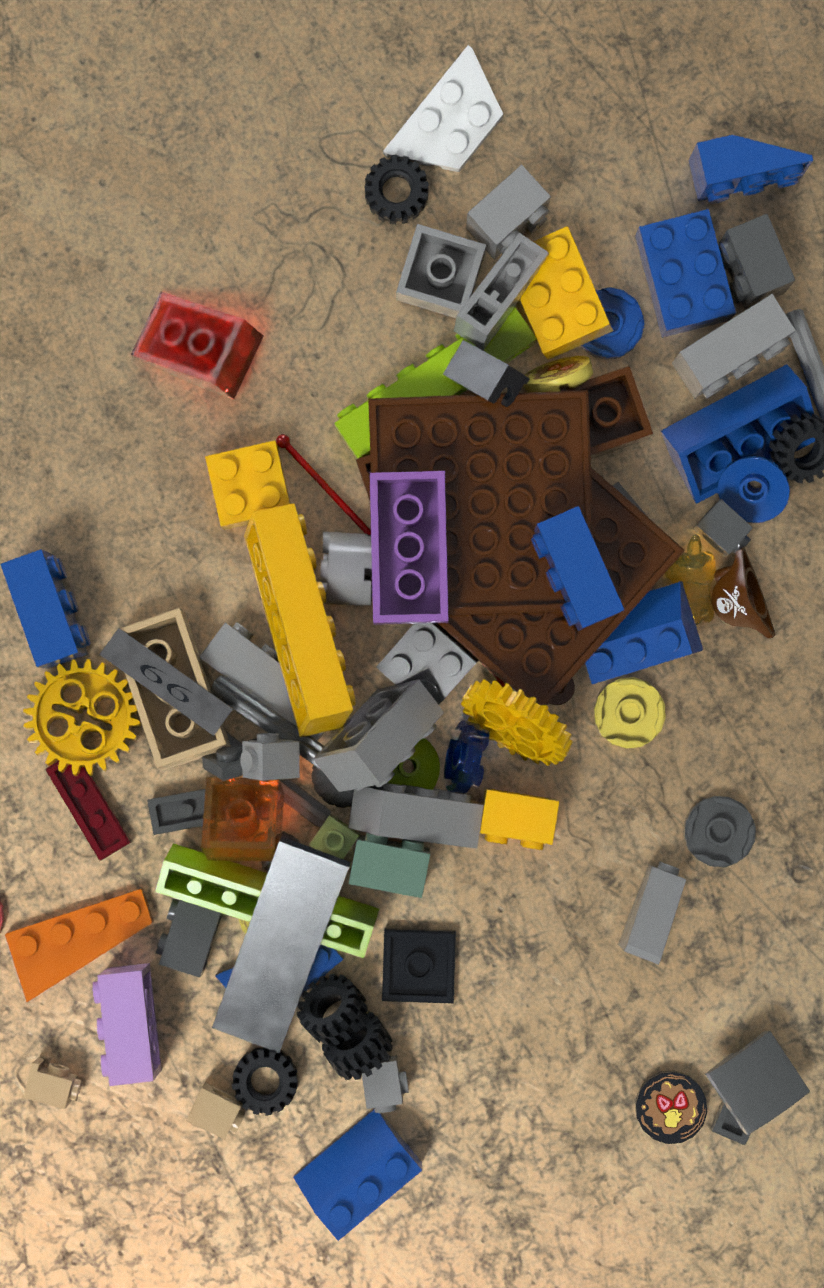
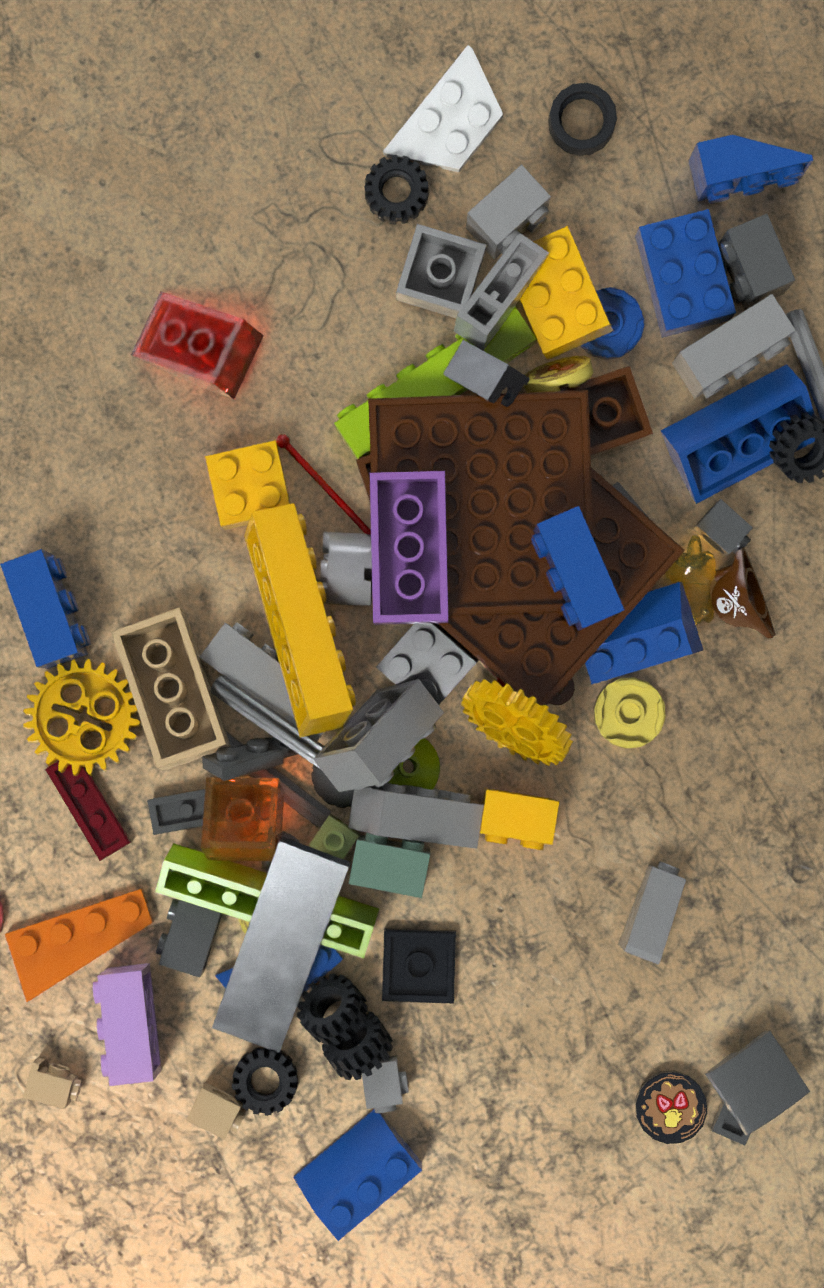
(166, 681): flat silver sticker -> none
(270, 758): light grey brick -> none
(464, 757): clear blue plate -> none
(591, 93): none -> black tyre
(719, 831): dark grey tile -> none
(753, 503): blue dish -> none

